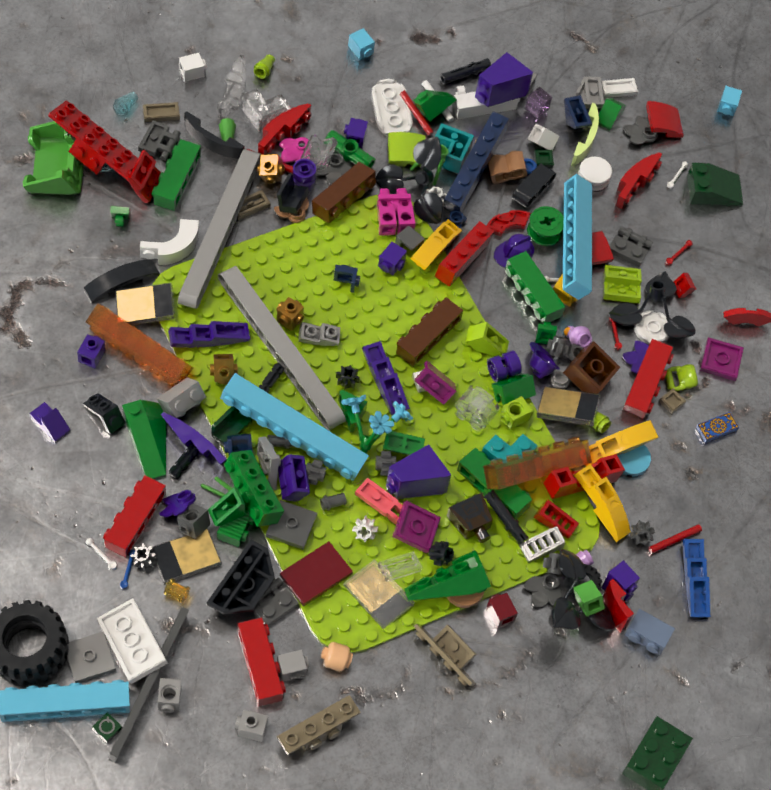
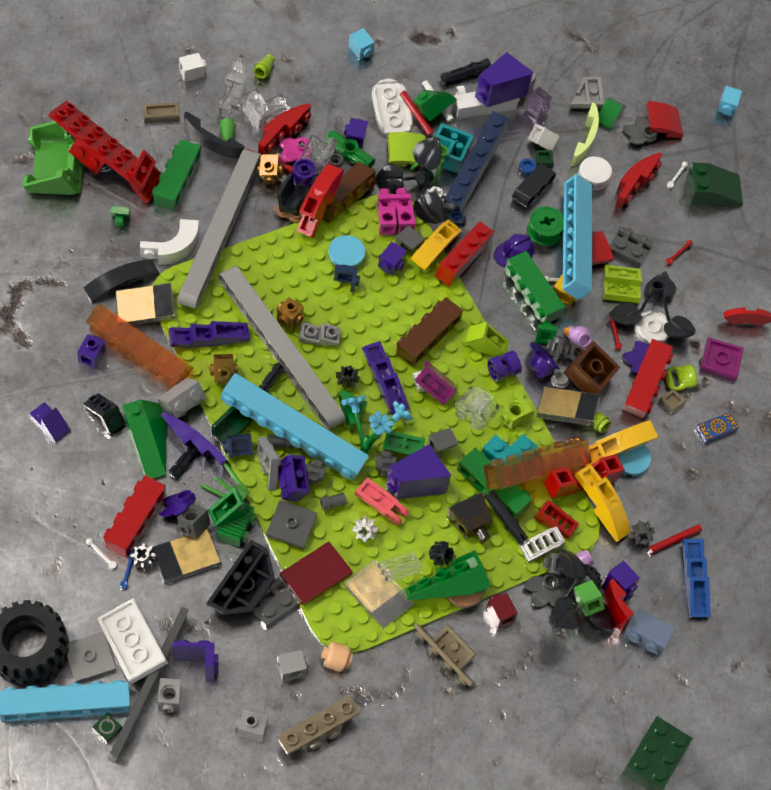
(124, 104): clear light blue cone -> none
(154, 138): dark grey plate -> none
(176, 590): clear yellow bush -> none
(200, 652): none -> dark purple bracket
(254, 206): dark tan tile -> none
(254, 488): green brick -> none
(260, 661): red brick -> none
(318, 197): none -> red slope
(346, 251): none -> medium azure tile
(416, 526): magenta tile -> none
(442, 441): none -> dark grey panel
(507, 167): medium nougat brick -> none
(511, 220): red tile -> none
(514, 387): green hinge -> none
(576, 112): dark blue slope -> none
(619, 88): white tile -> none
(684, 285): red tile -> none

